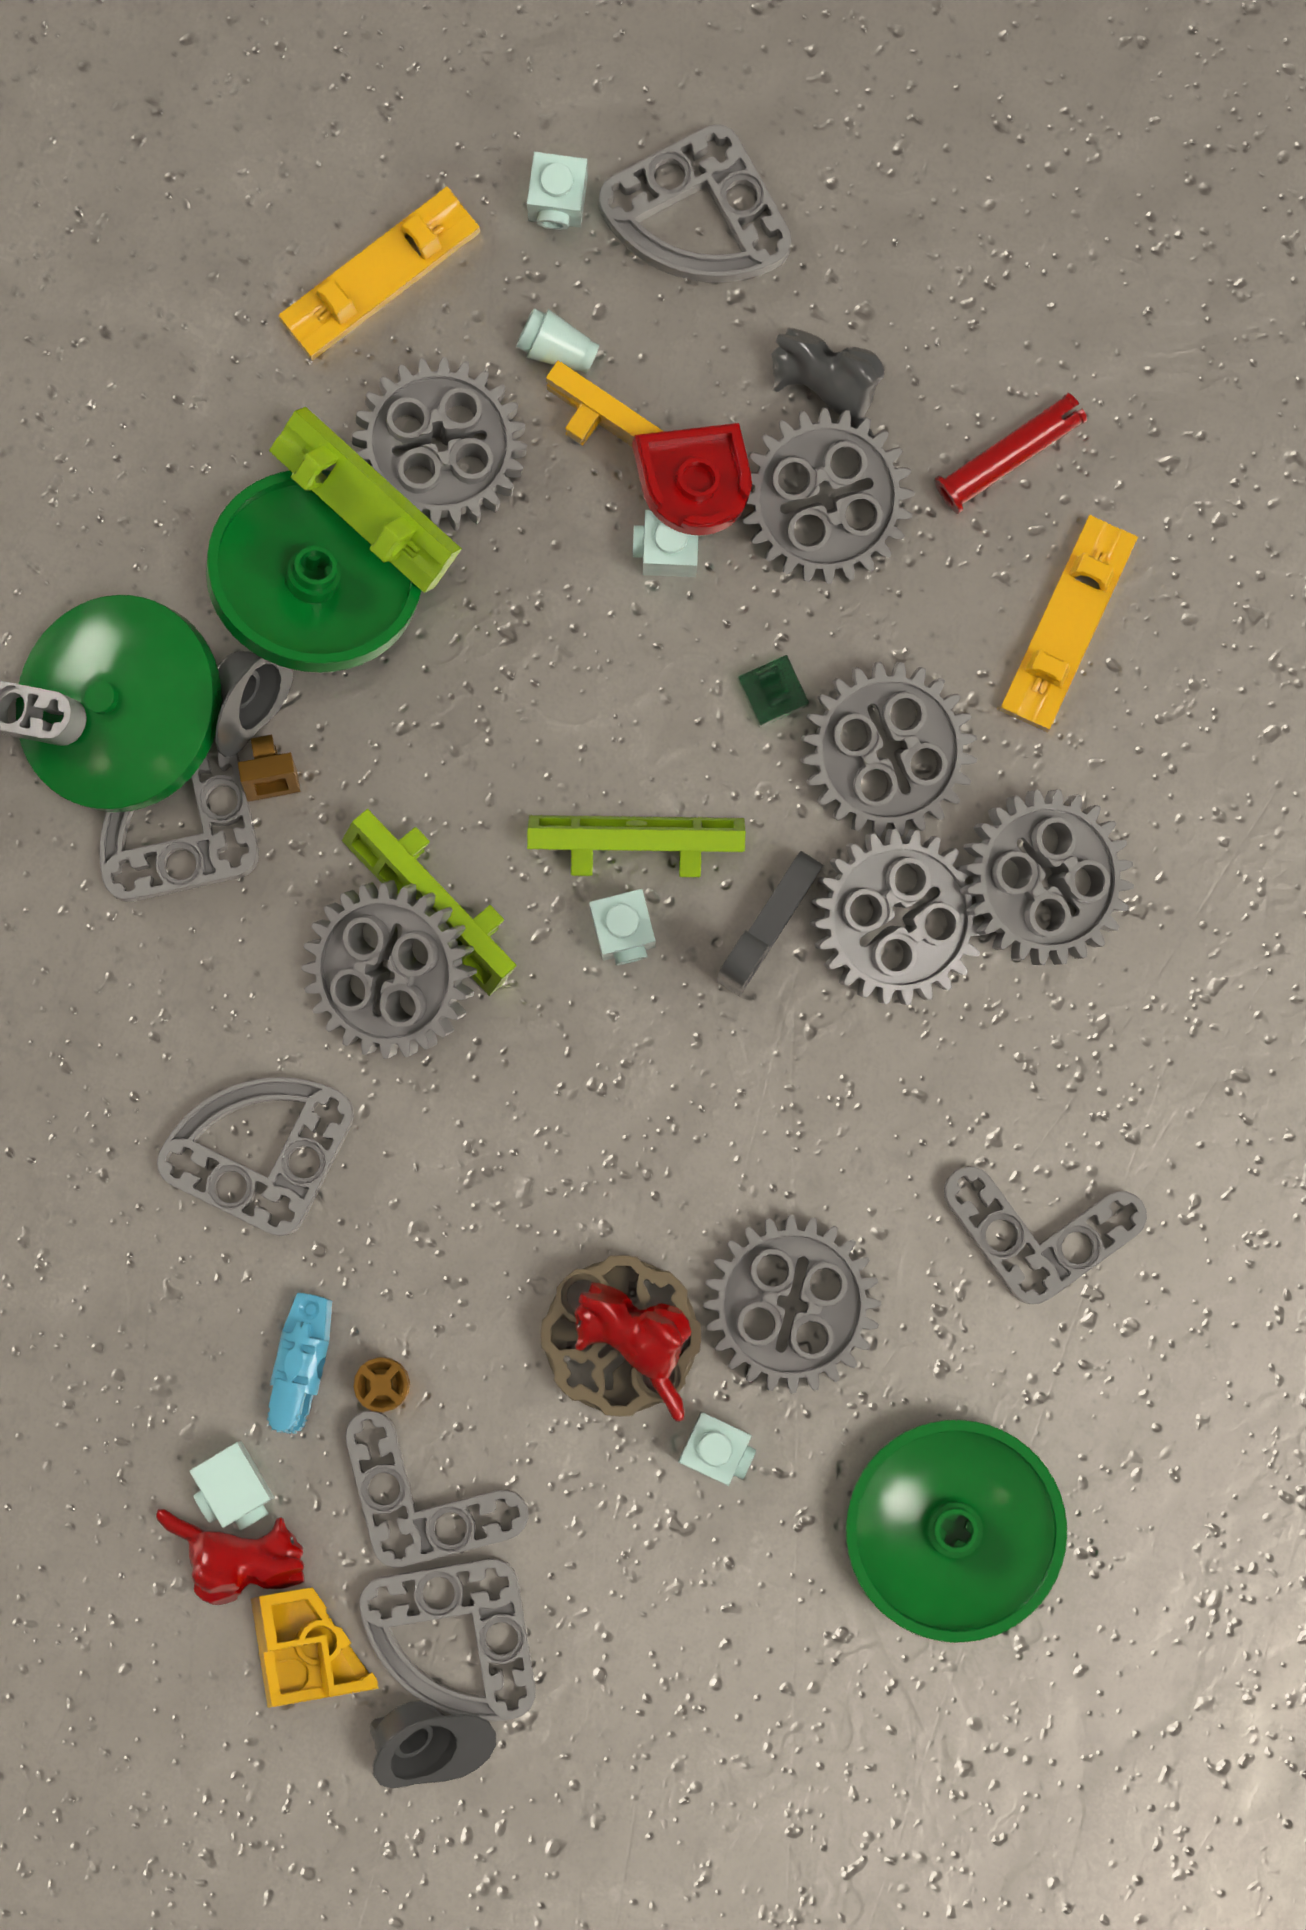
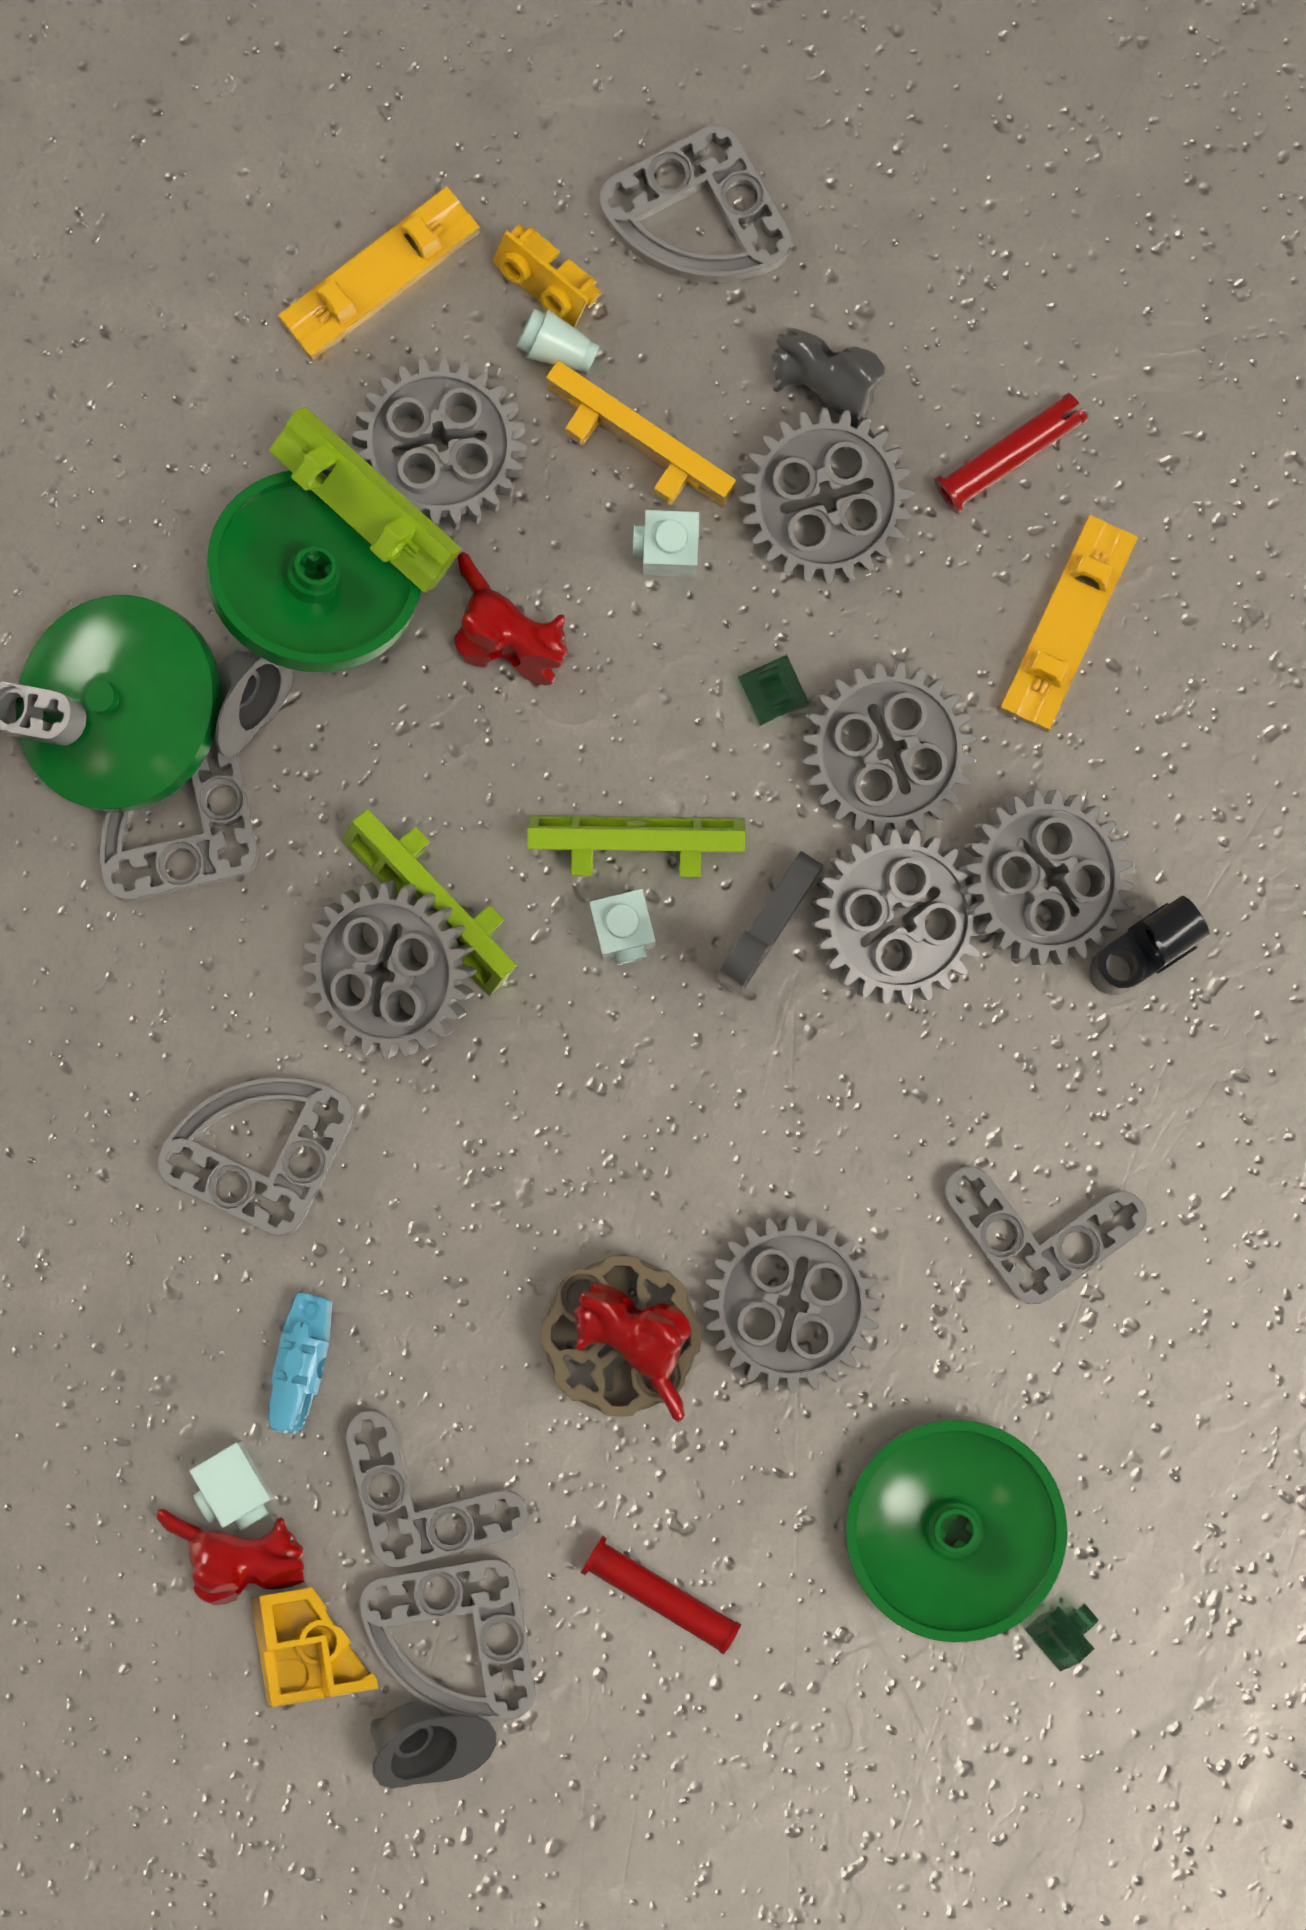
(268, 772): pearl gold tile -> none
(376, 1390): pearl gold wheel -> none
(497, 630): none -> red animal
(526, 261): none -> yellow hinge
(557, 190): light aqua brick -> none
(661, 1596): none -> red pin
(694, 477): red tile -> none
(717, 1450): light aqua brick -> none
(1063, 1635): none -> clear green tile
(1152, 945): none -> black piece

